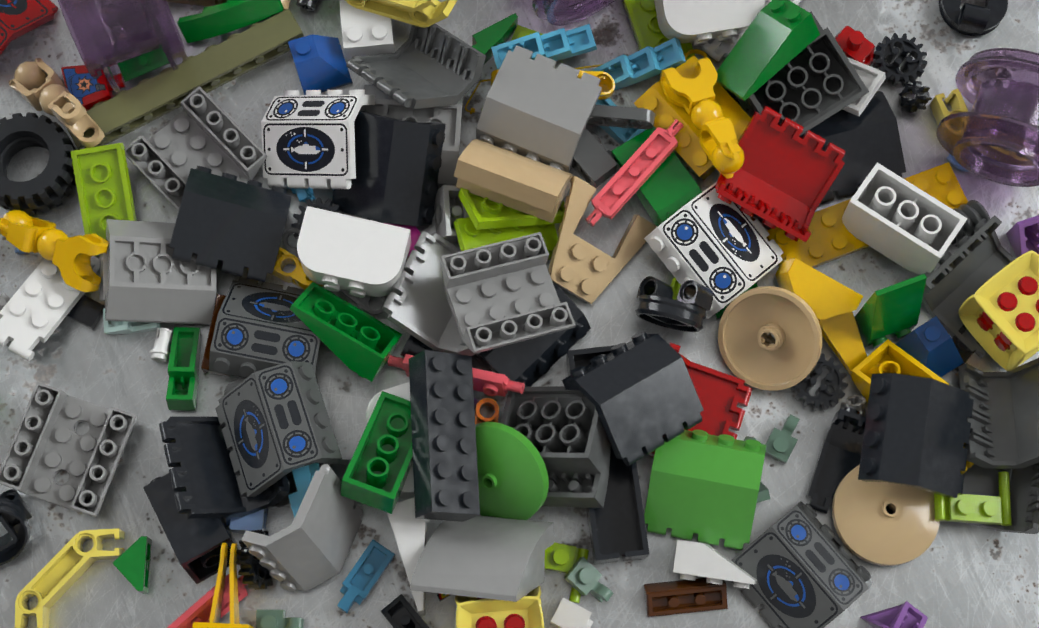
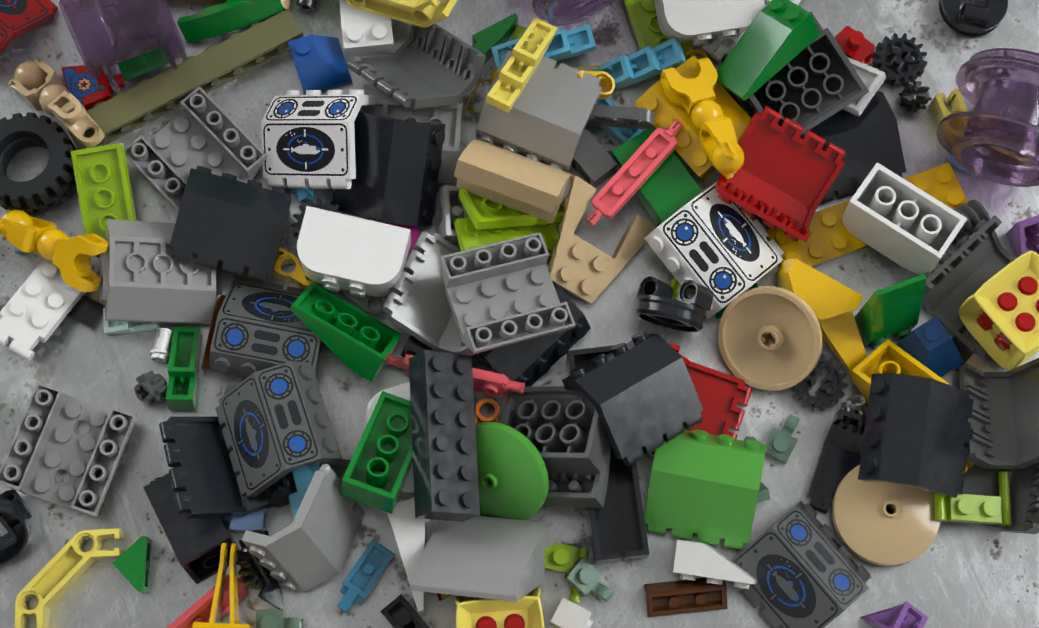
(150, 387): none -> dark grey gear
(270, 591): none -> black piece
(521, 65): none -> light yellow slope

